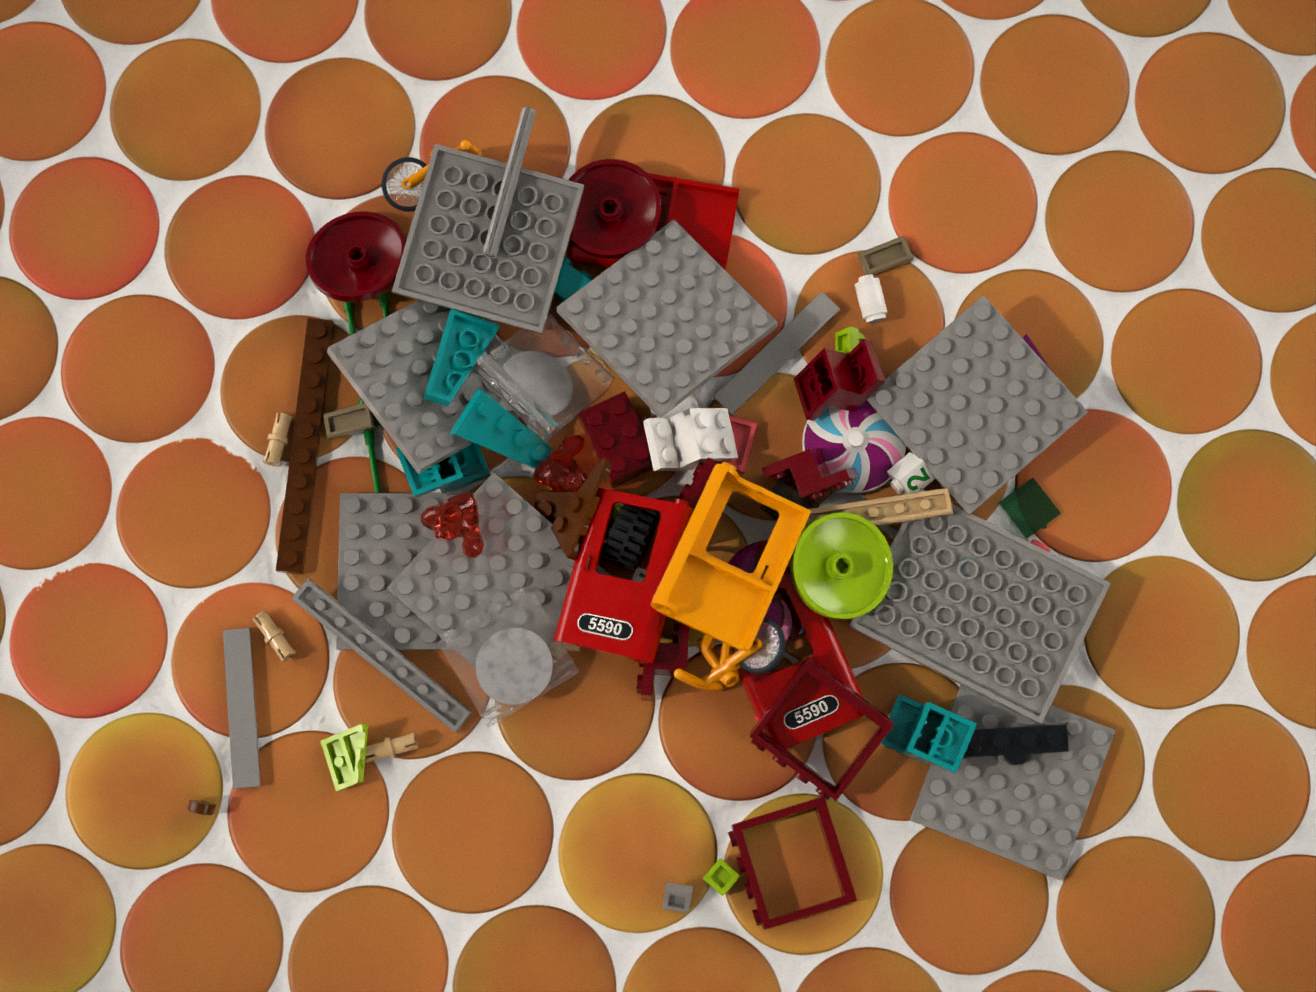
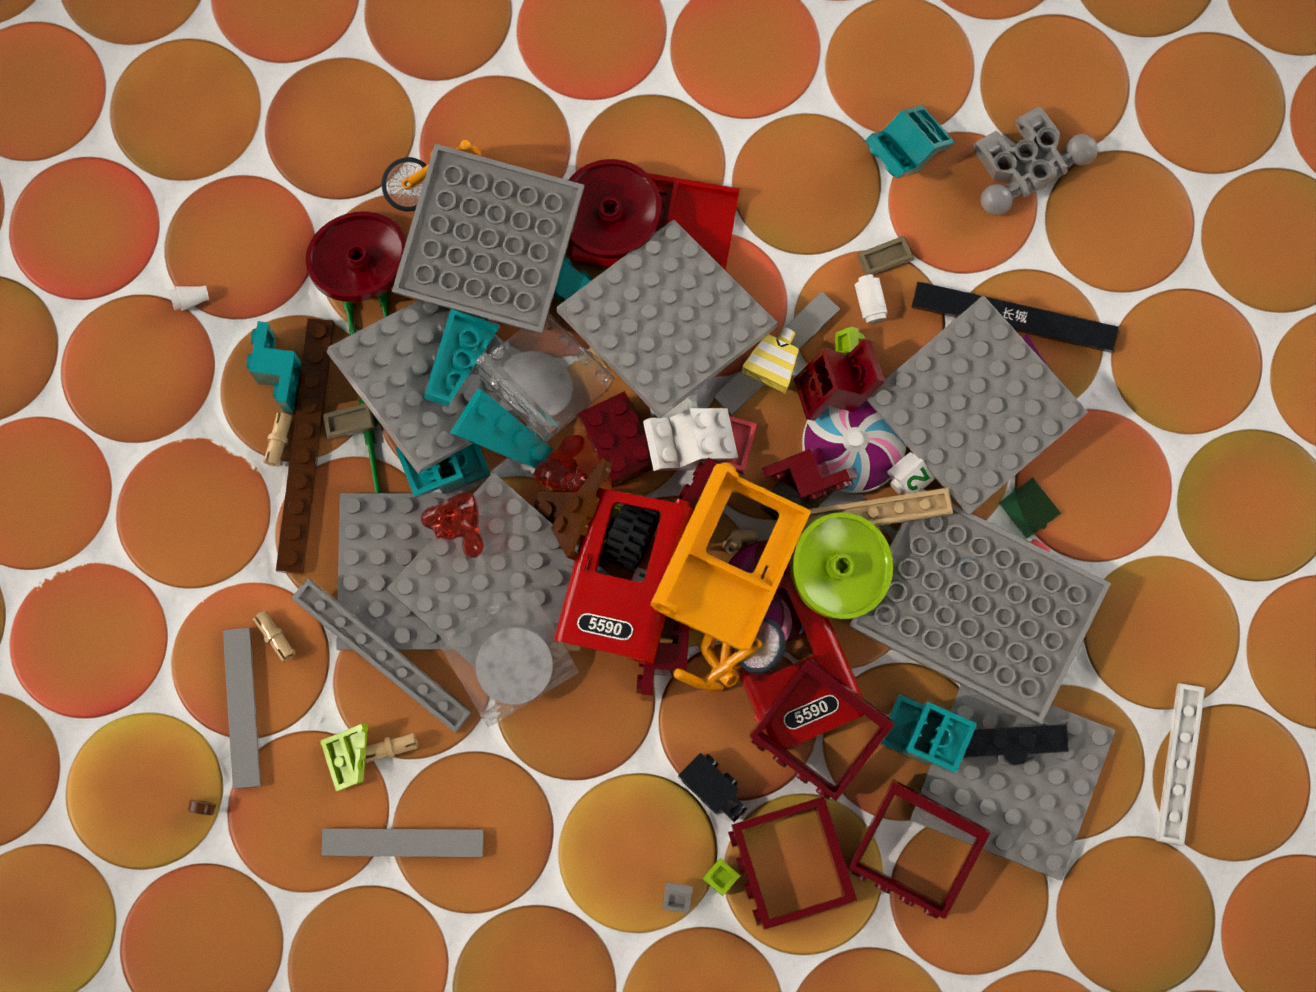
(188, 296): none -> white cone
(274, 367): none -> teal bracket
(402, 842): none -> light grey tile
(509, 182): light grey axle -> none
(712, 786): none -> black brick
(737, 538): none -> tan arm
(773, 360): none -> light yellow torso
(907, 894): none -> dark red window
(909, 141): none -> teal bracket
(1020, 317): none -> black tile
(1044, 158): none -> light grey connector
(1180, 764): none -> white tile

